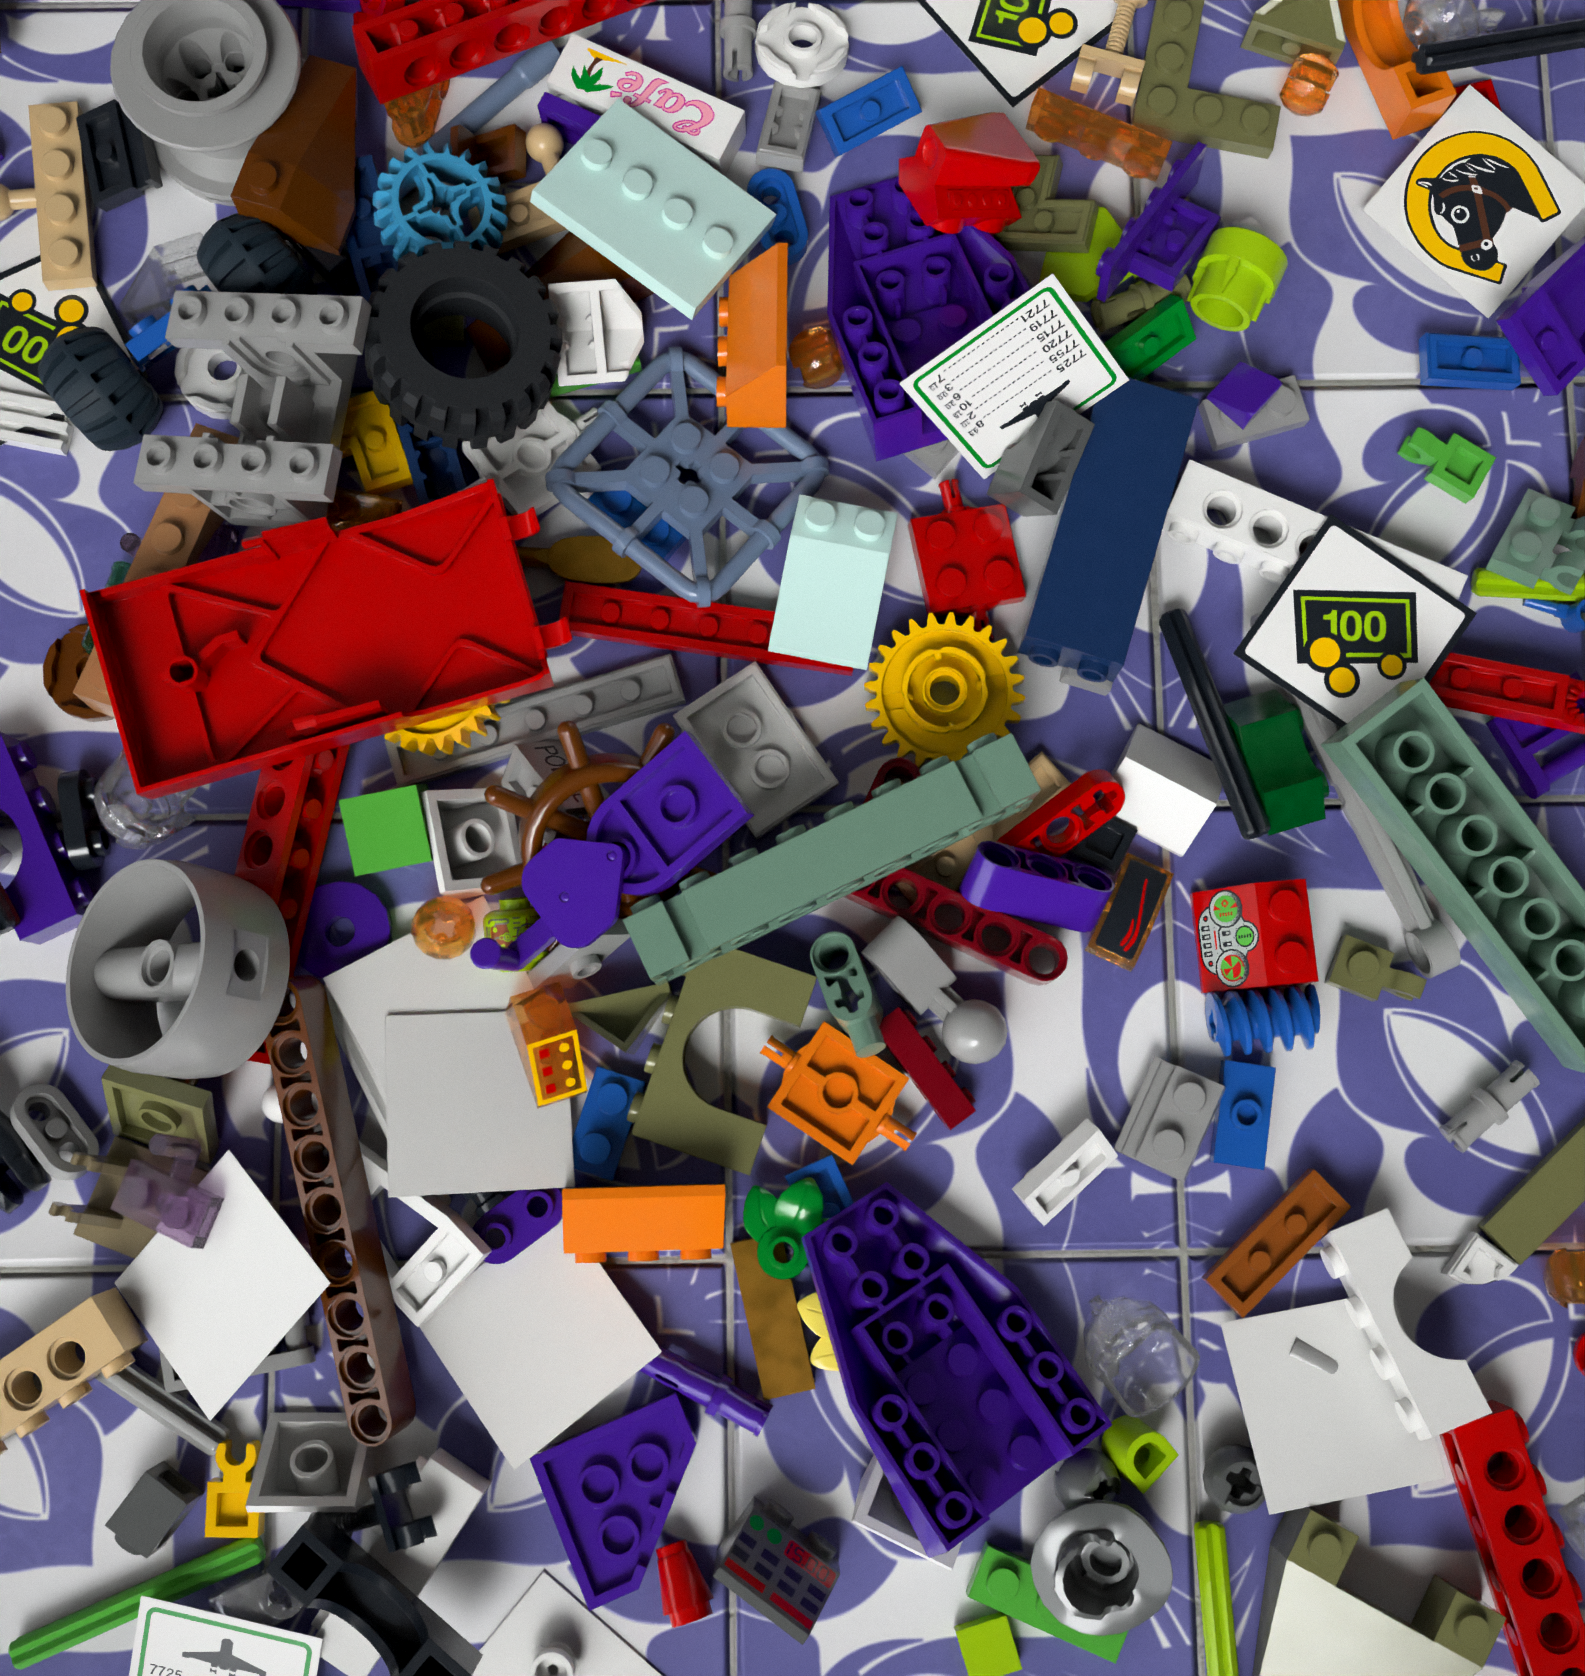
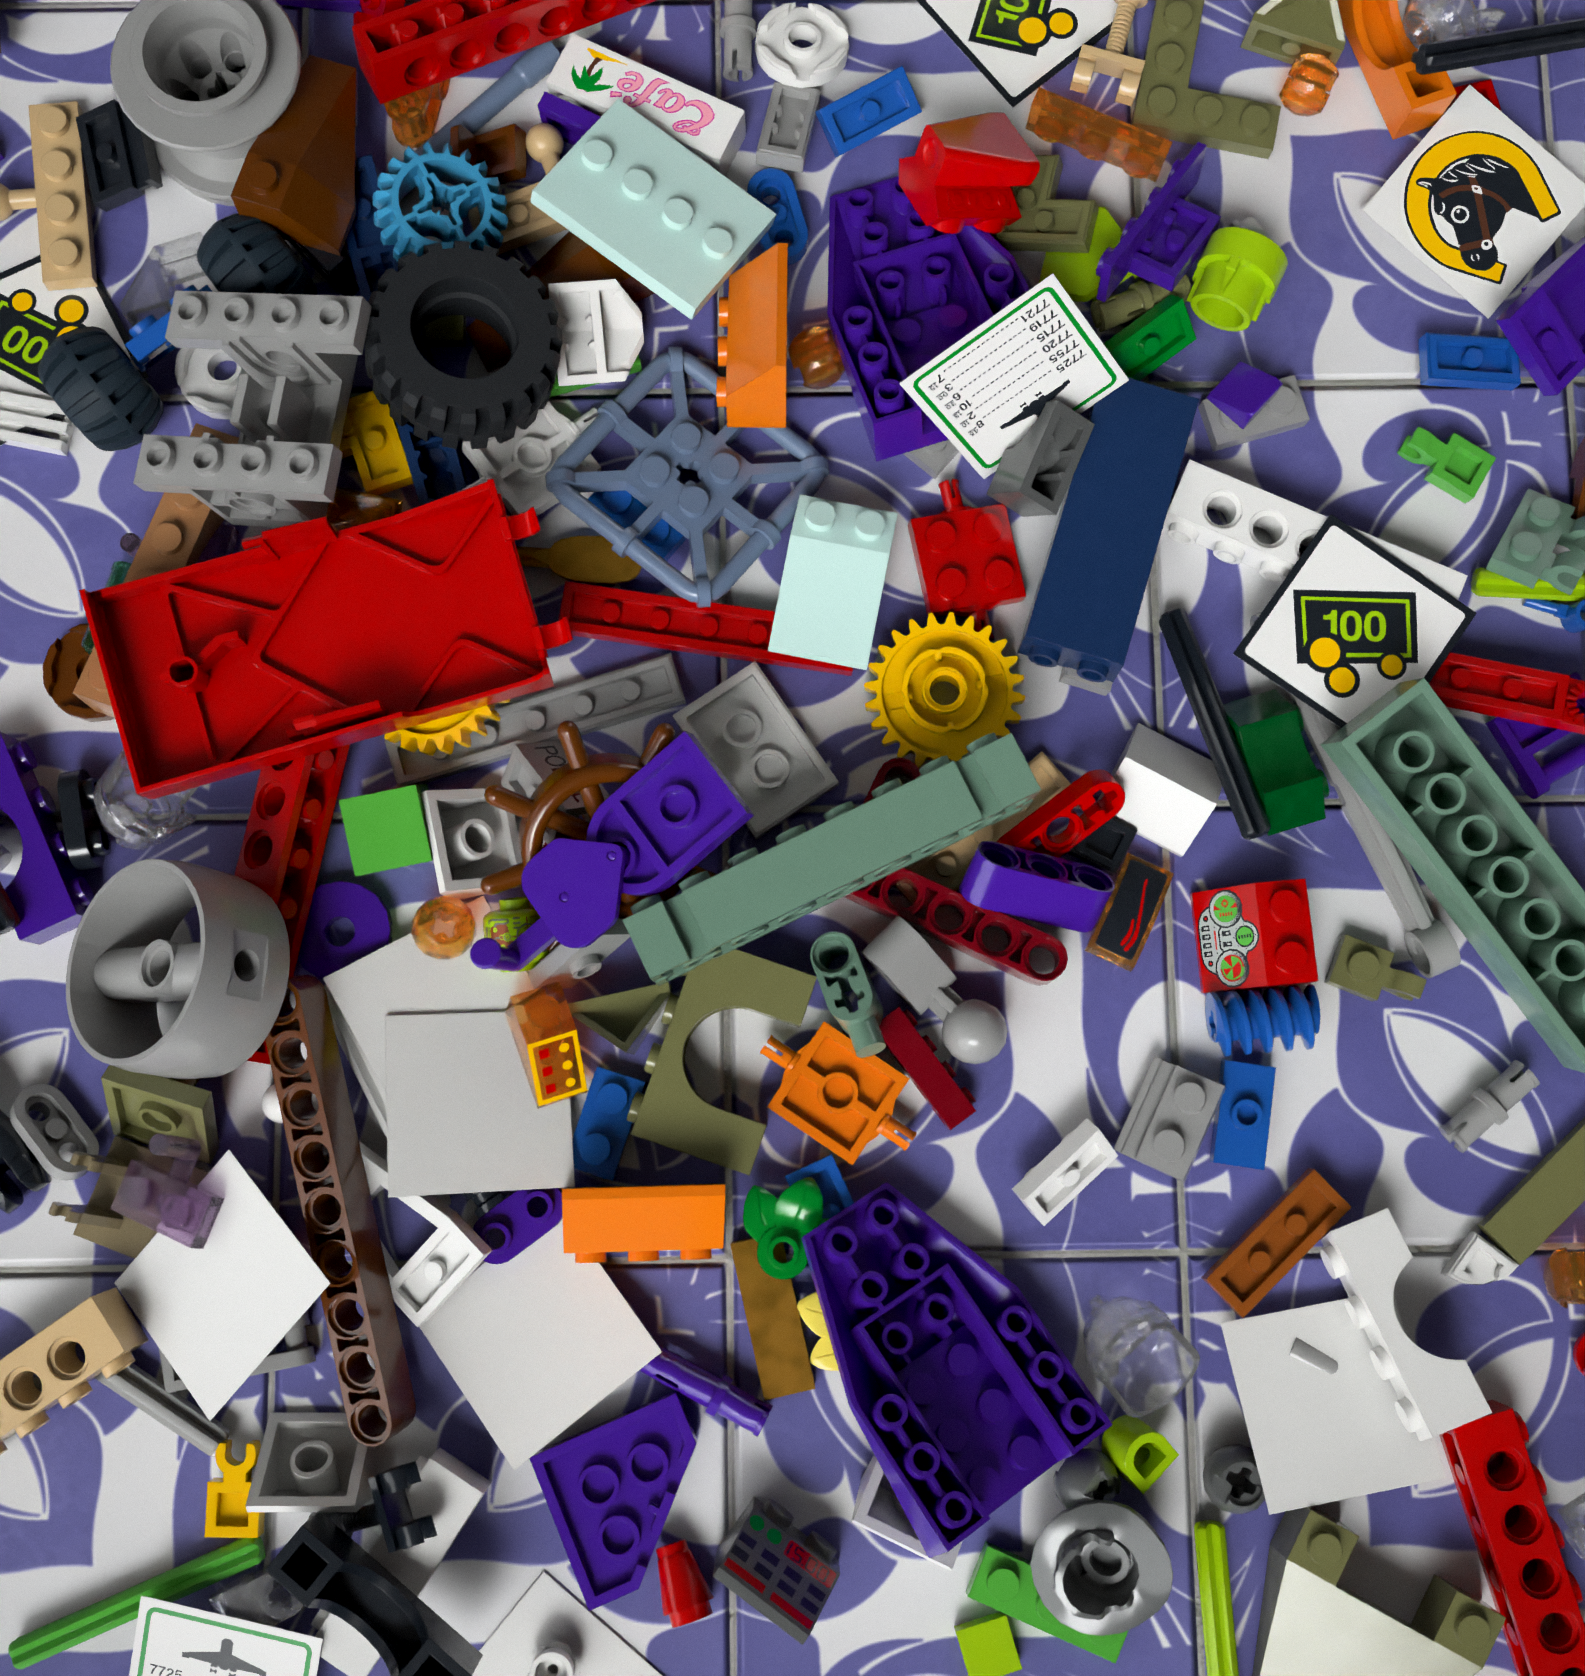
(153, 1510): dark grey brick -> none

